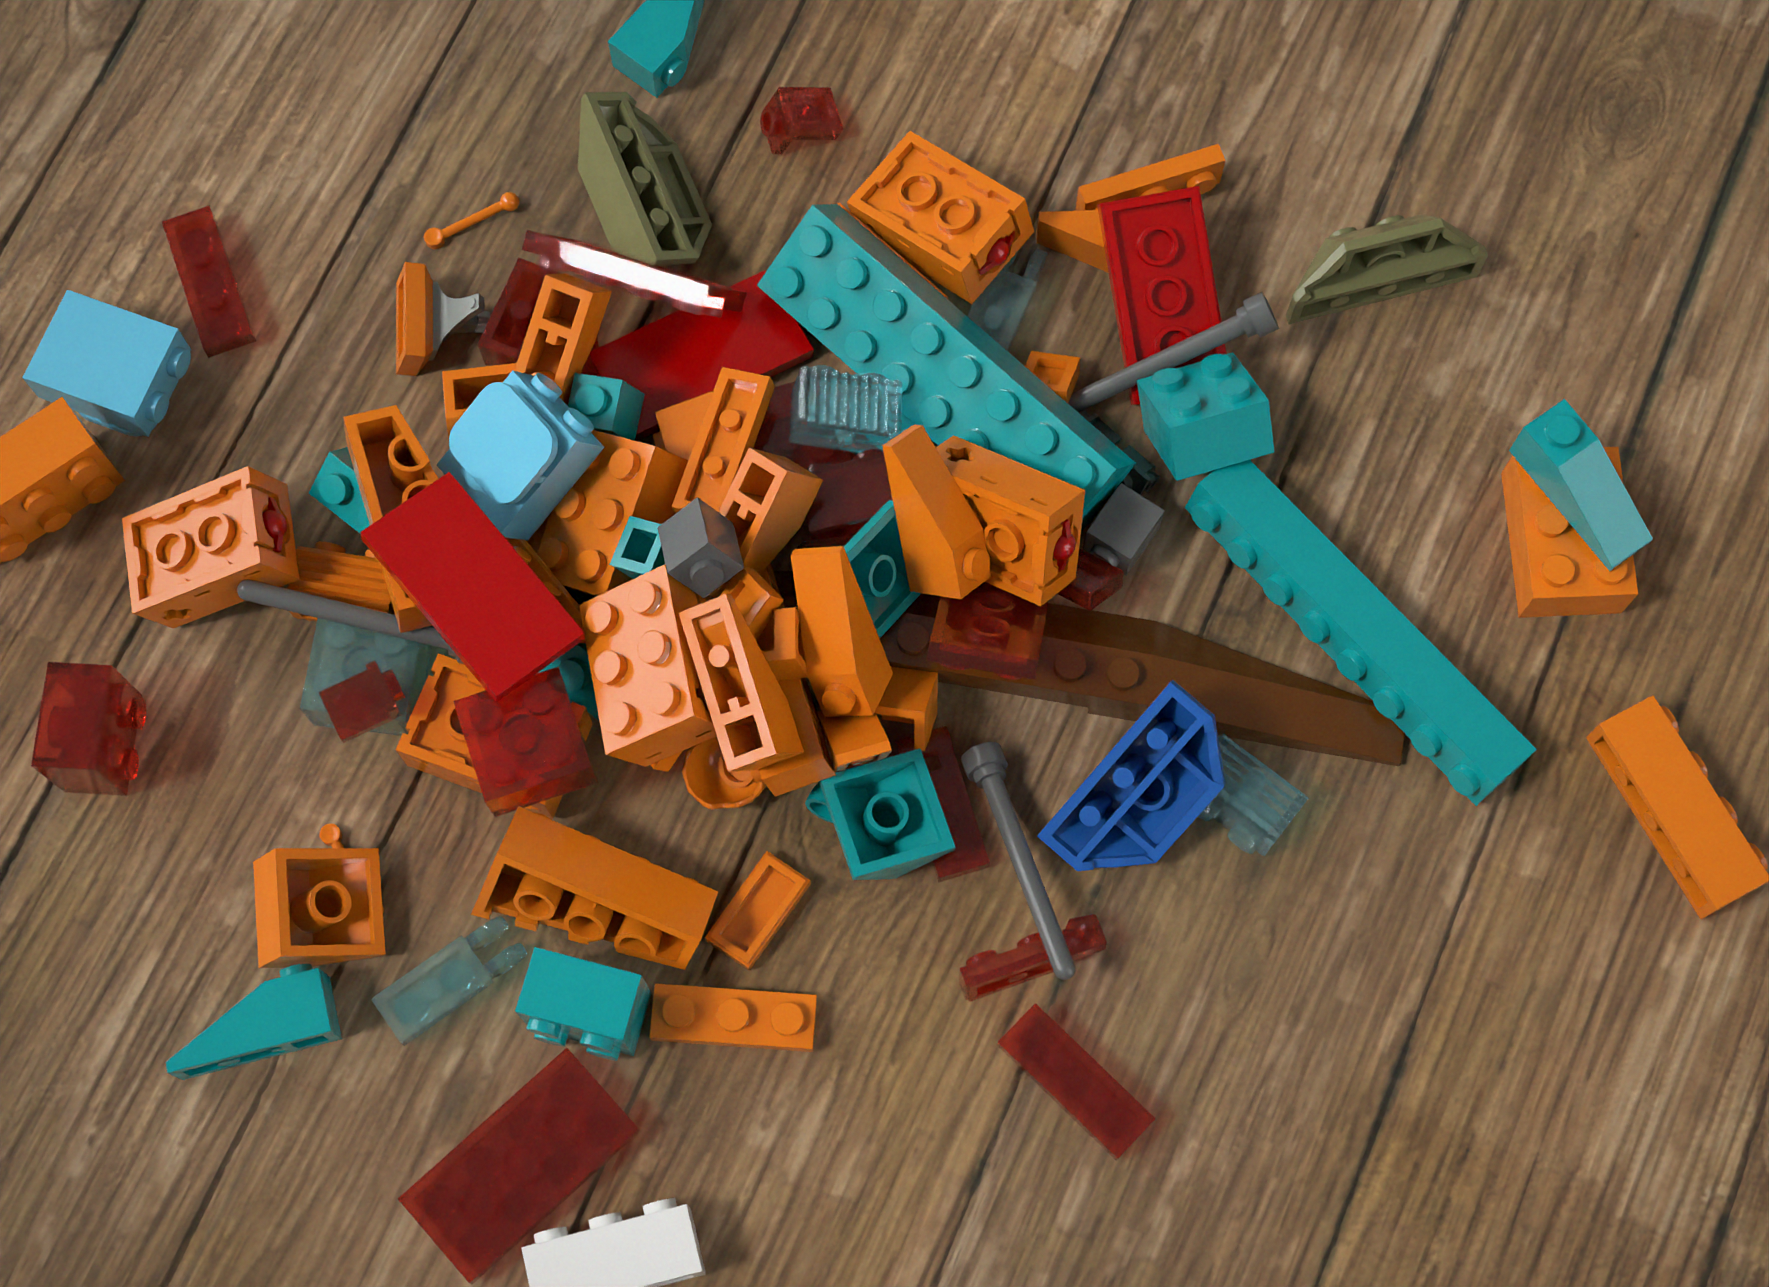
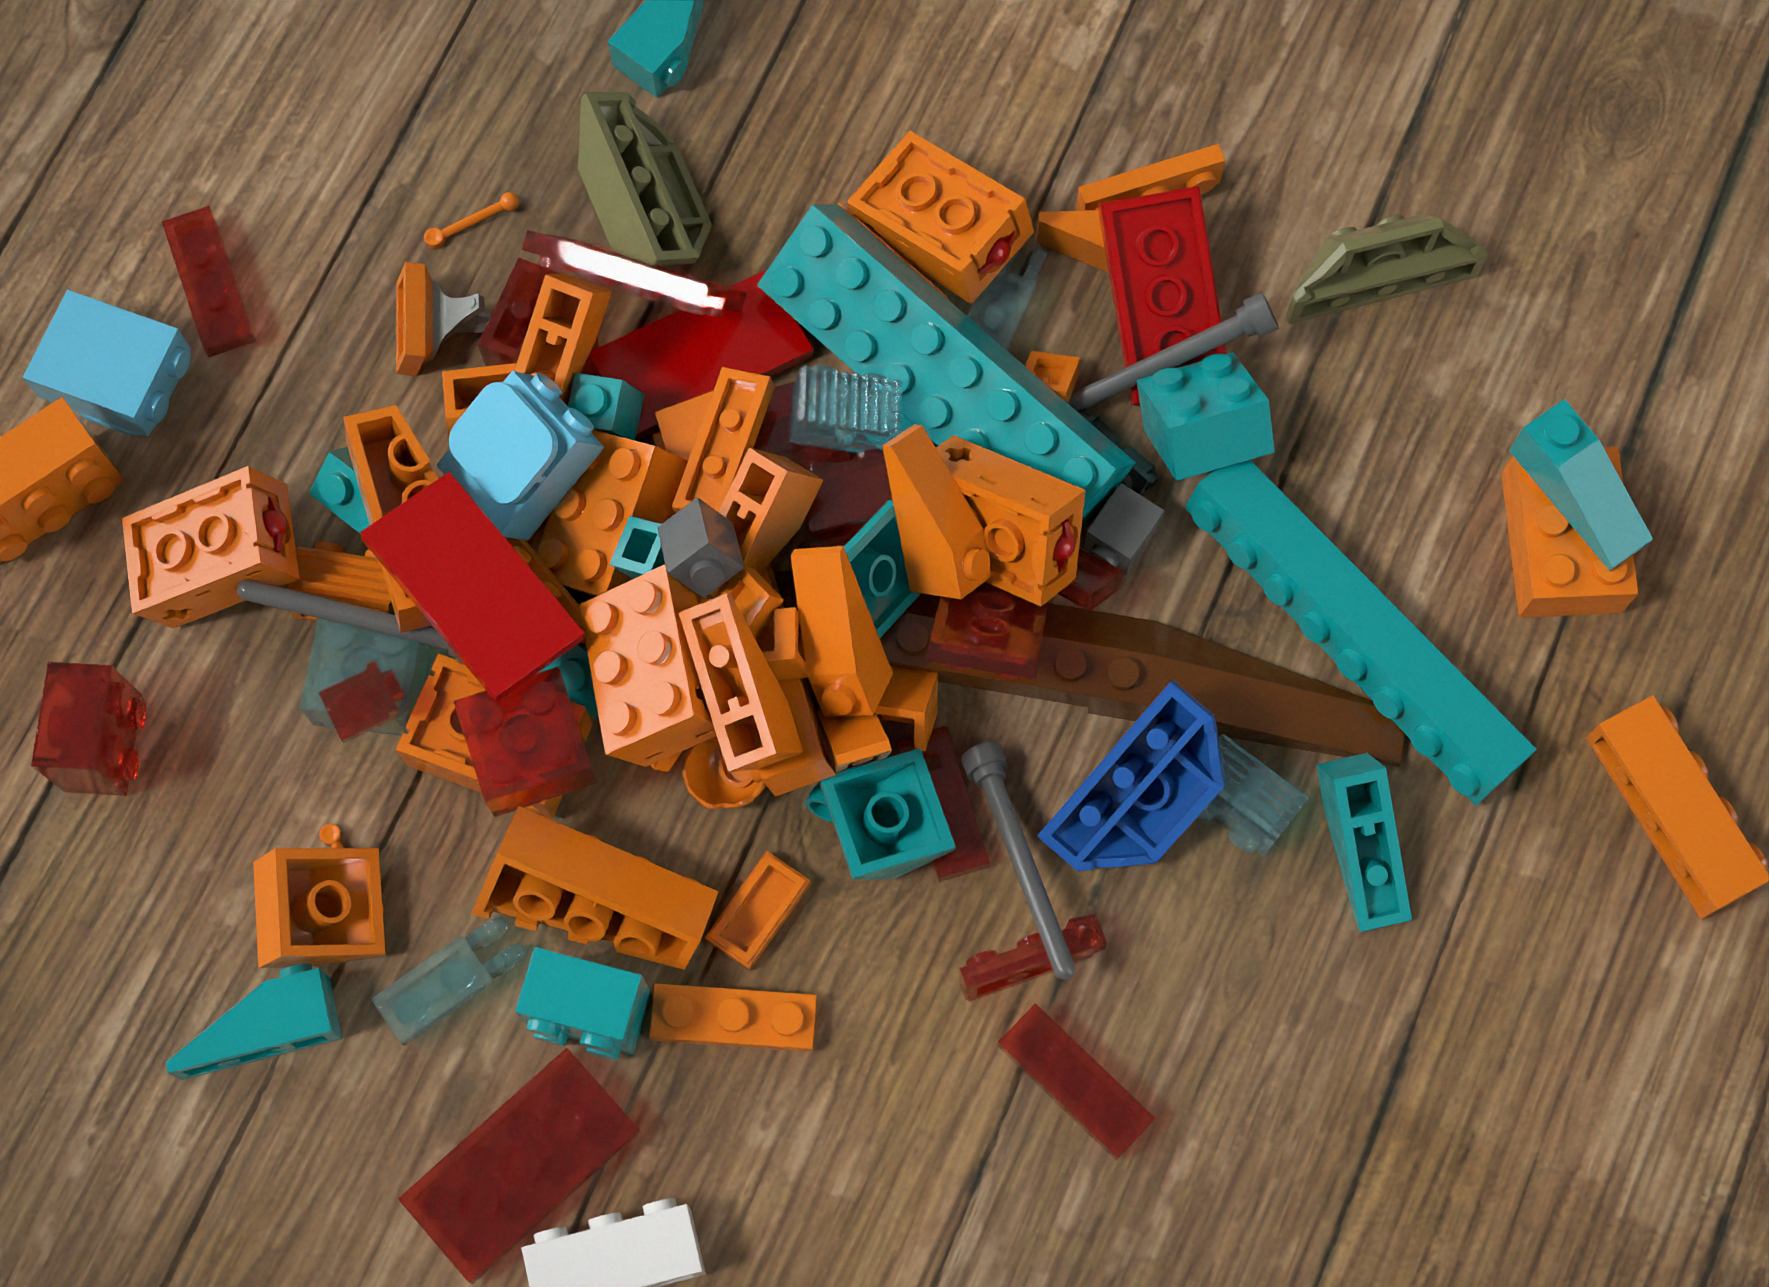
(800, 115): clear red bracket -> none
(1365, 839): none -> teal slope

